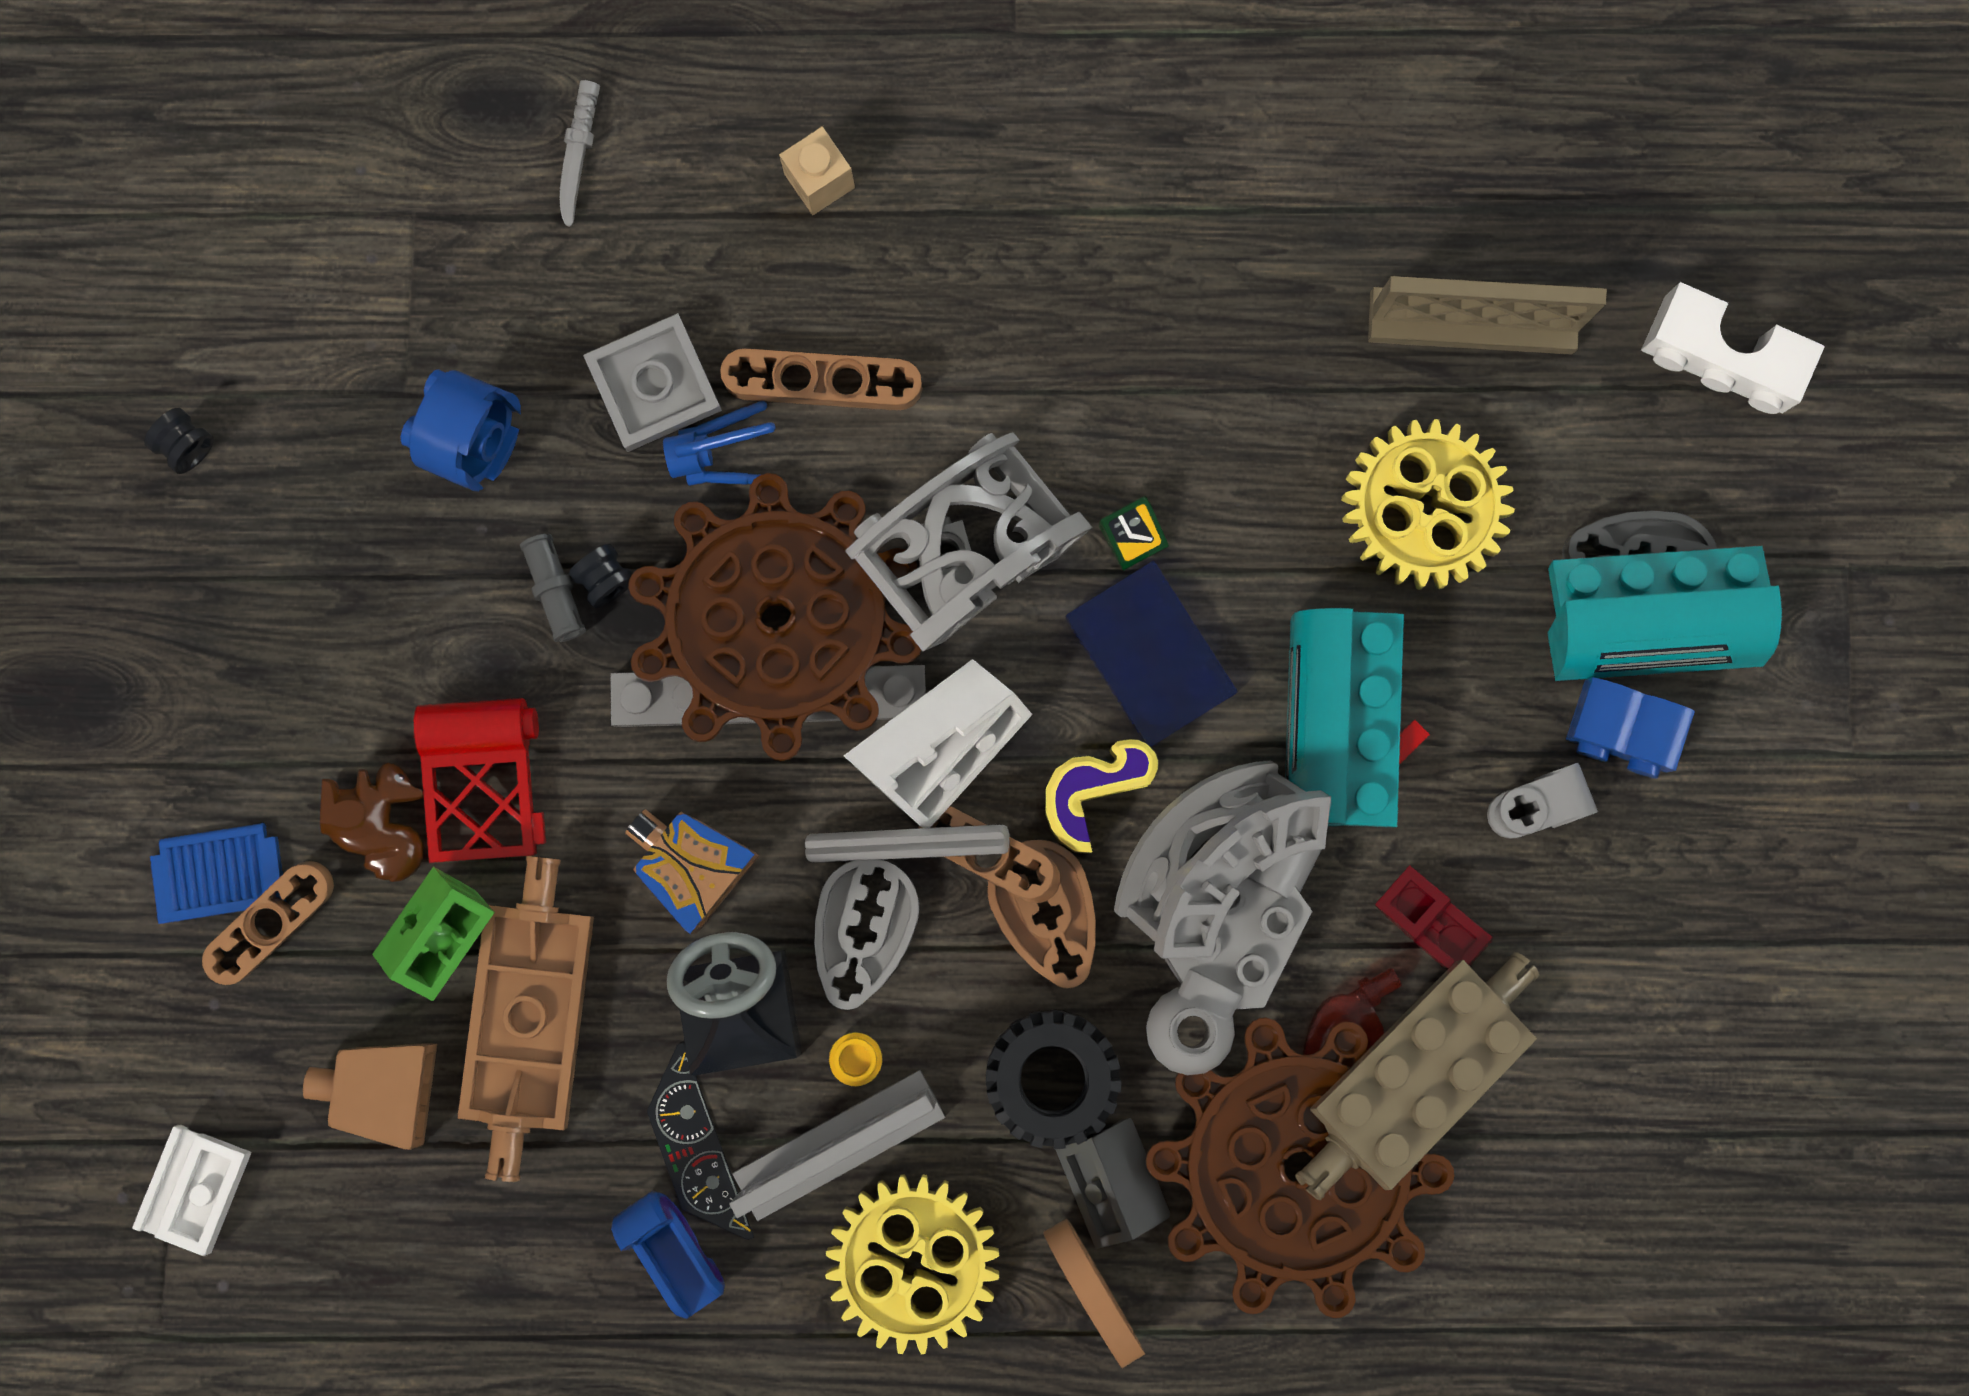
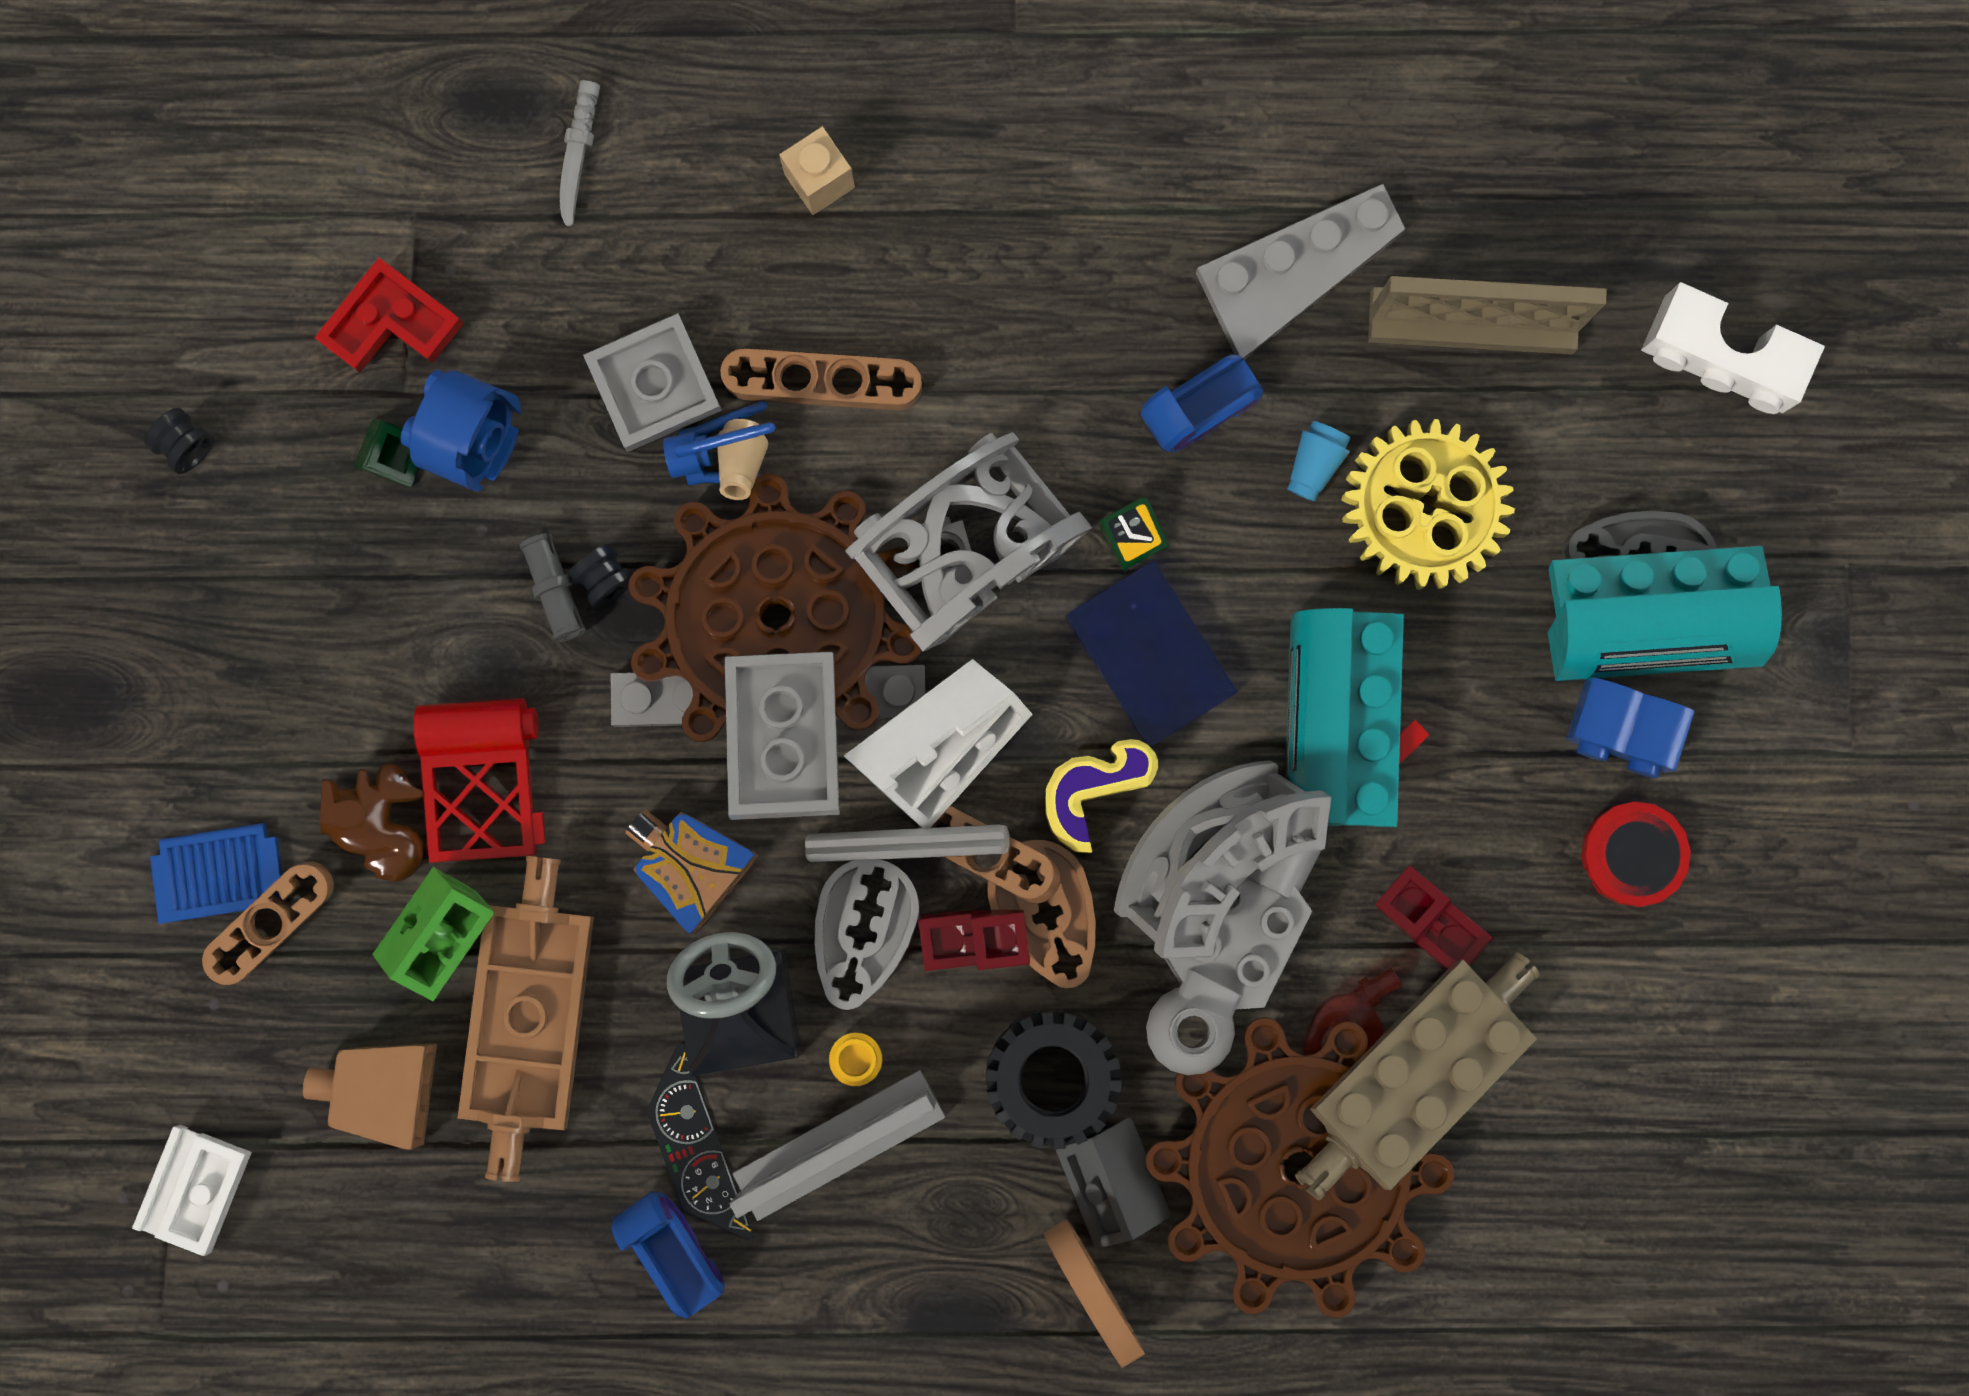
(385, 305): none -> red plate
(385, 455): none -> dark green slope
(740, 461): none -> tan cone
(781, 736): none -> light grey plate
(893, 1309): light yellow gear -> none
(974, 938): none -> dark red slope
(1201, 403): none -> blue animal
(1285, 273): none -> light grey wing
(1317, 459): none -> dark azure cone
(1547, 802): light grey piece -> none
(1636, 854): none -> tile

